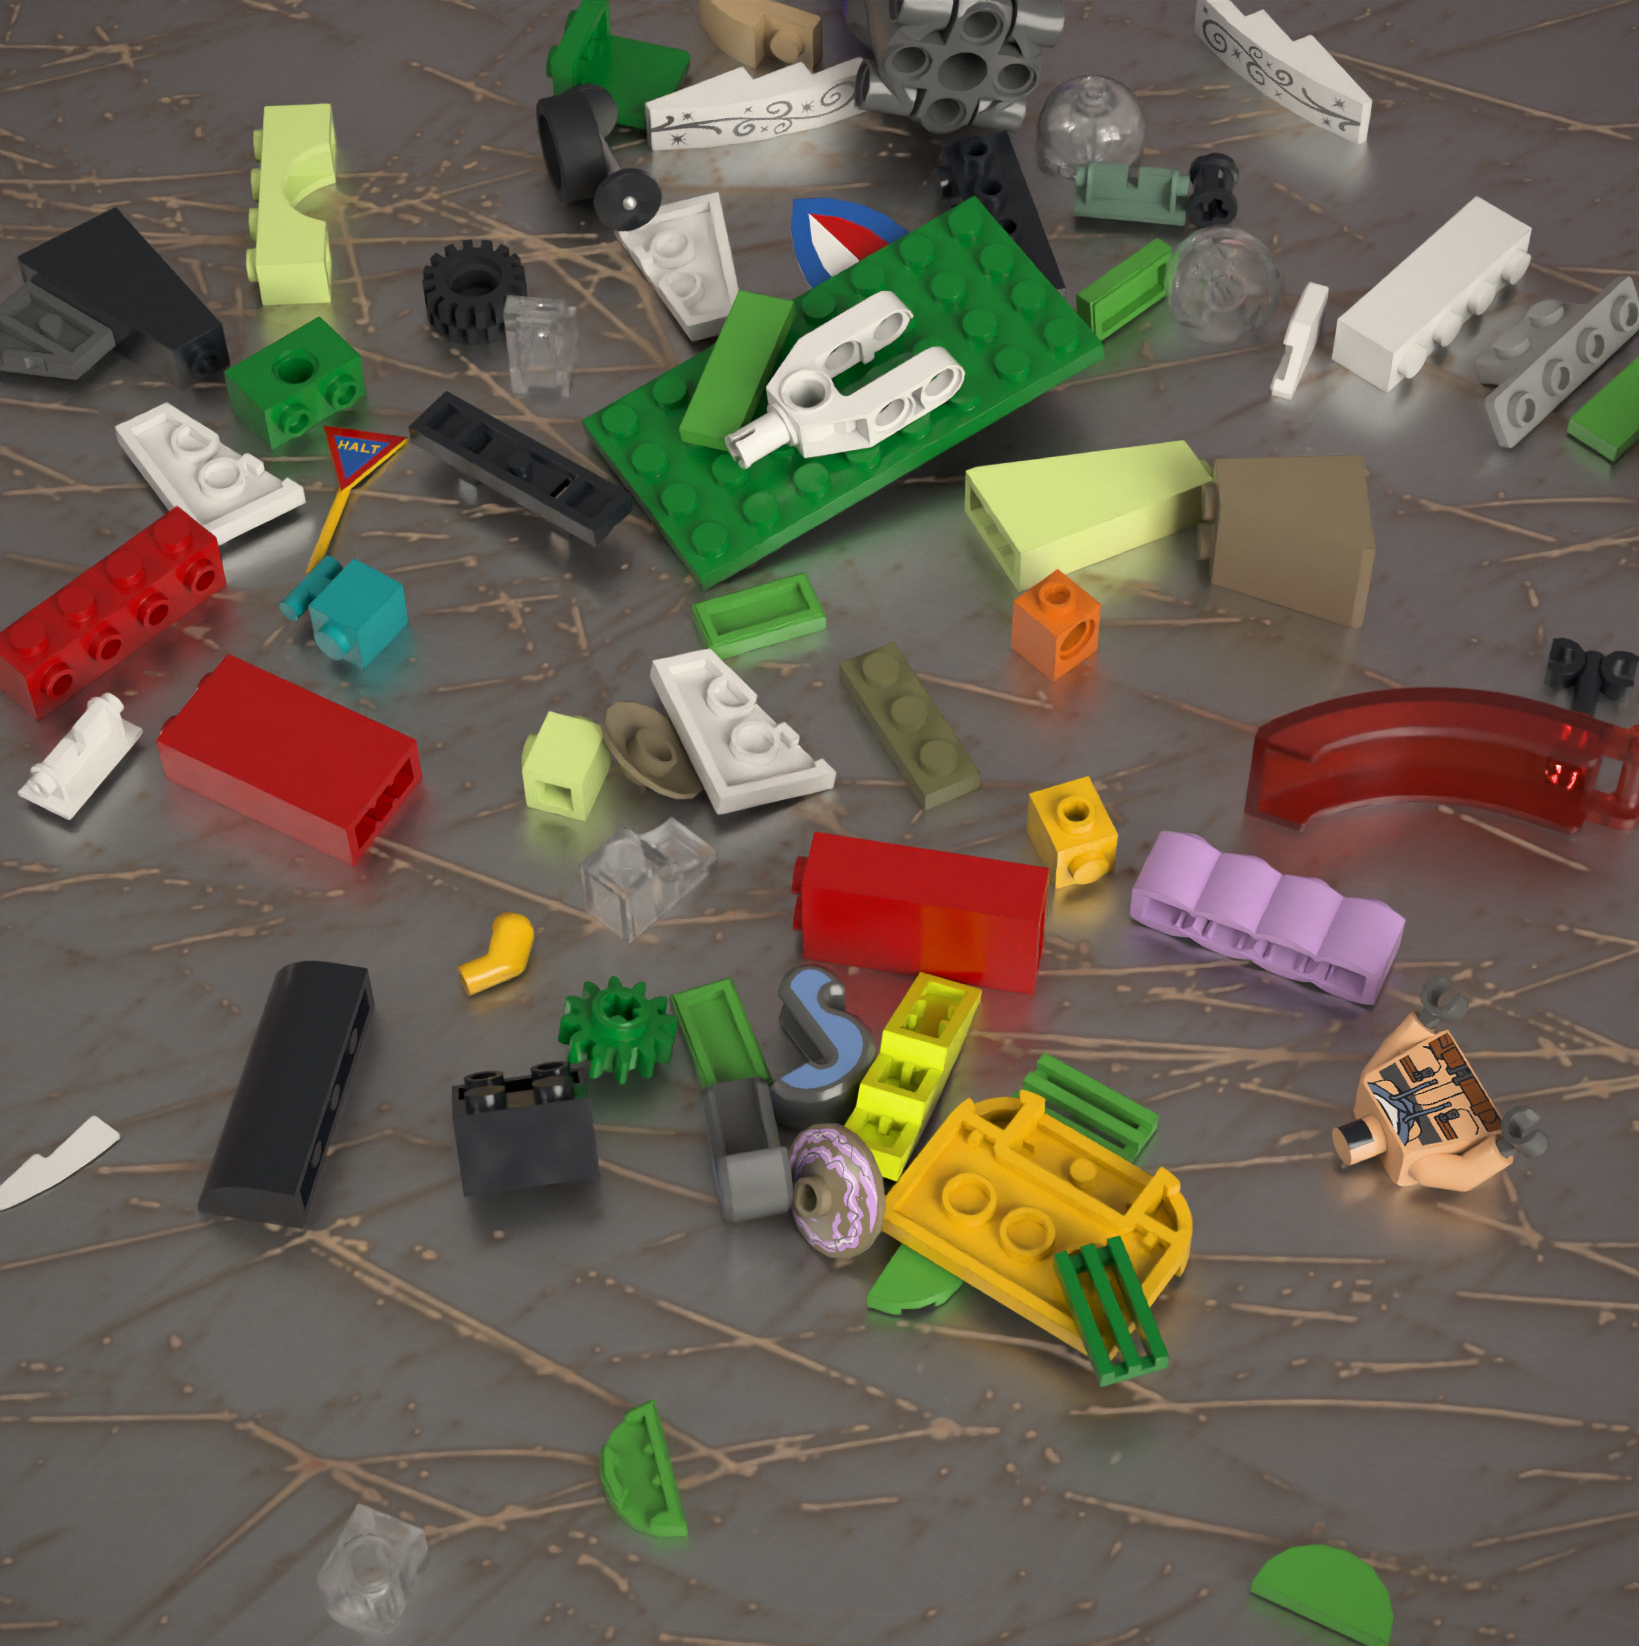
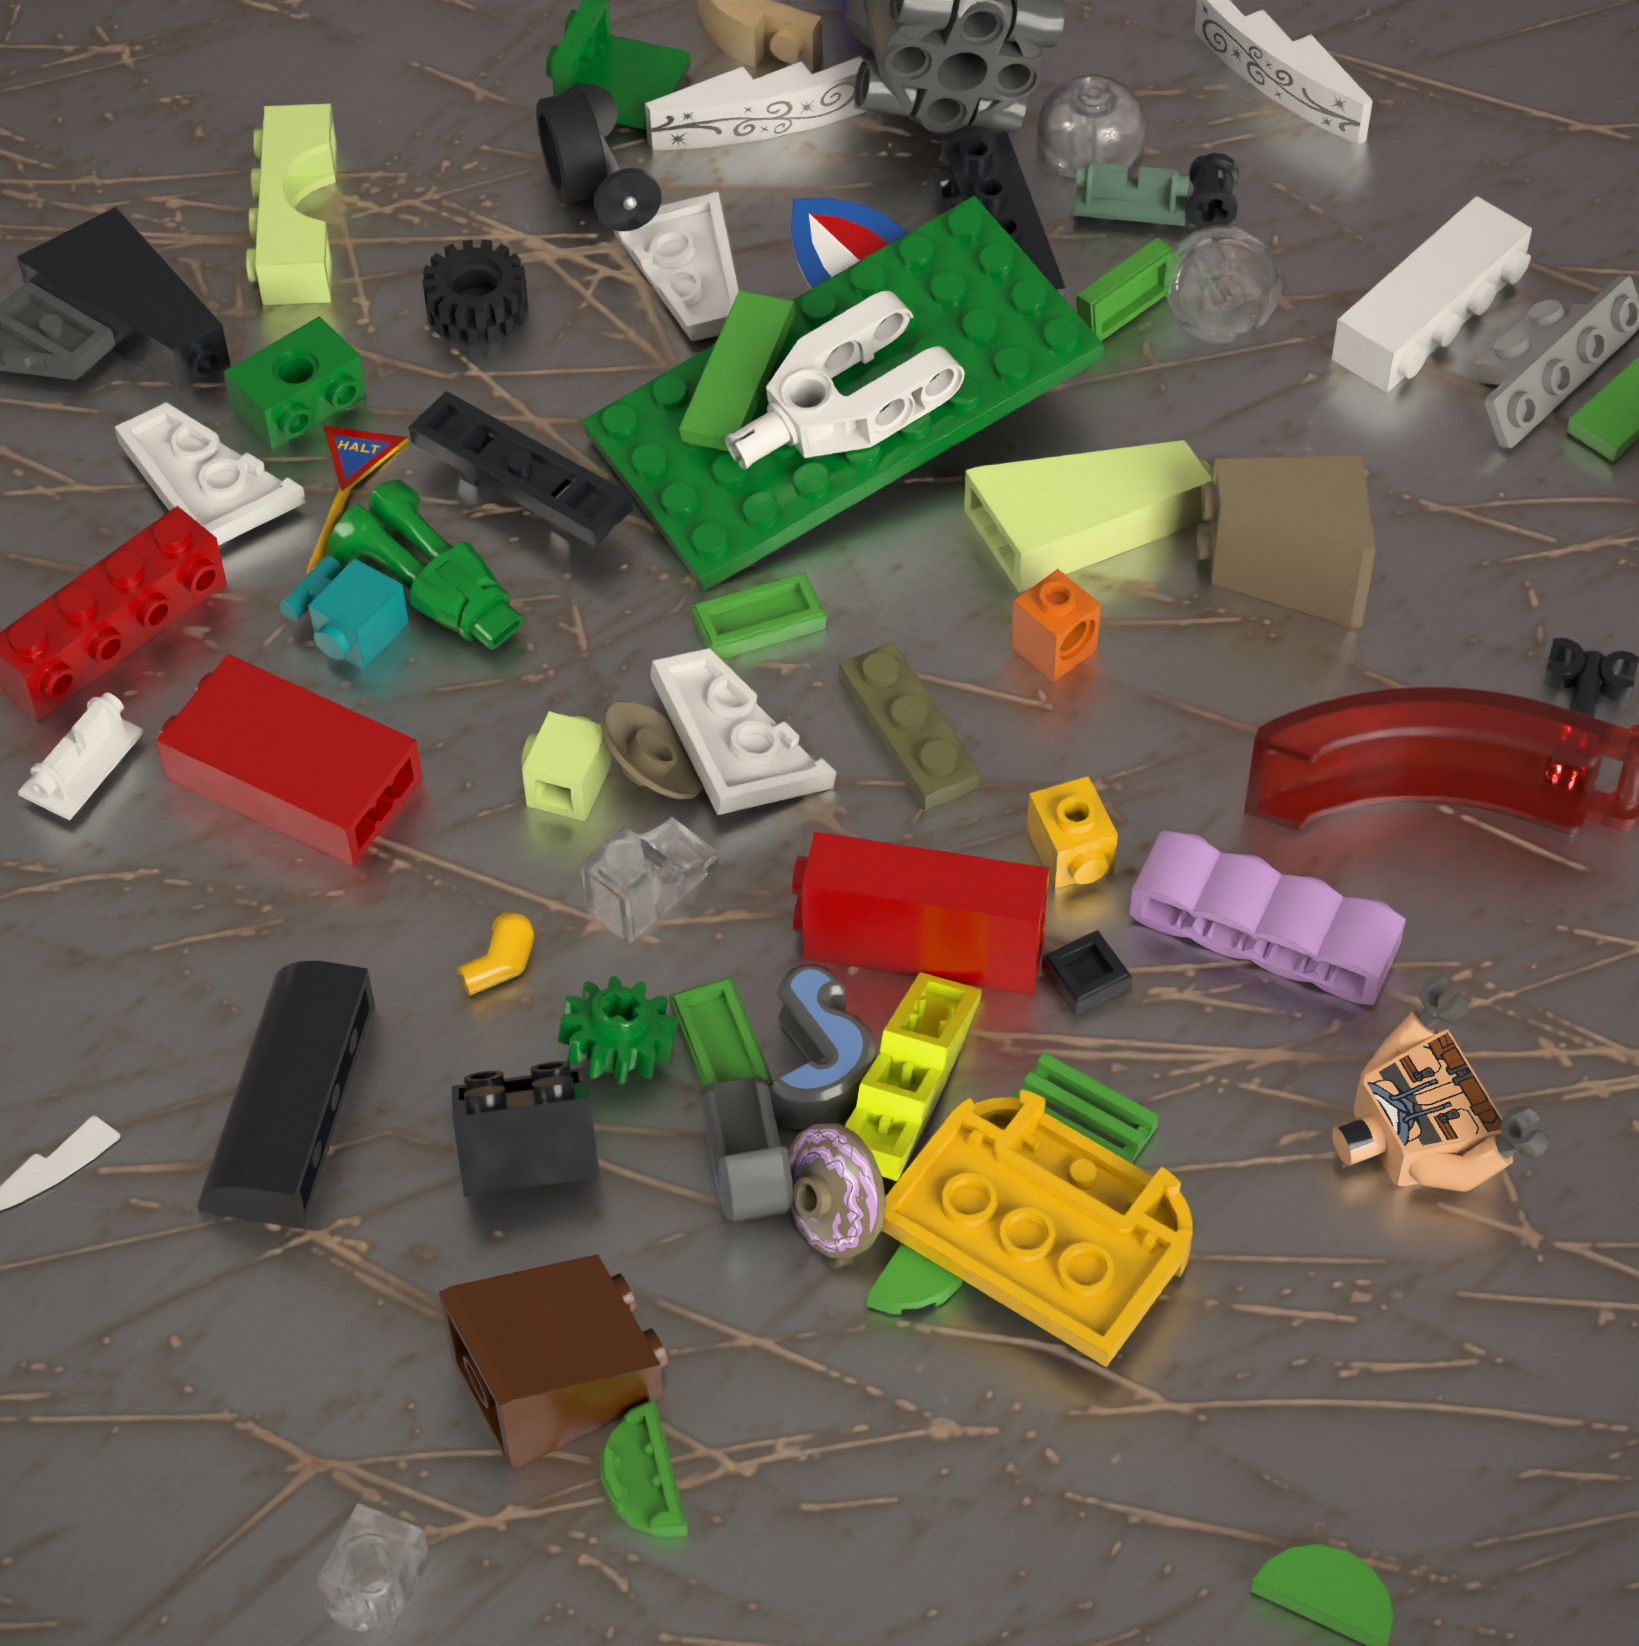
(450, 589): none -> green piece
(541, 345): clear arch -> none
(551, 1353): none -> reddish brown slope
(1086, 973): none -> black tile
(1092, 1261): green tile -> none
(1300, 339): white tile -> none

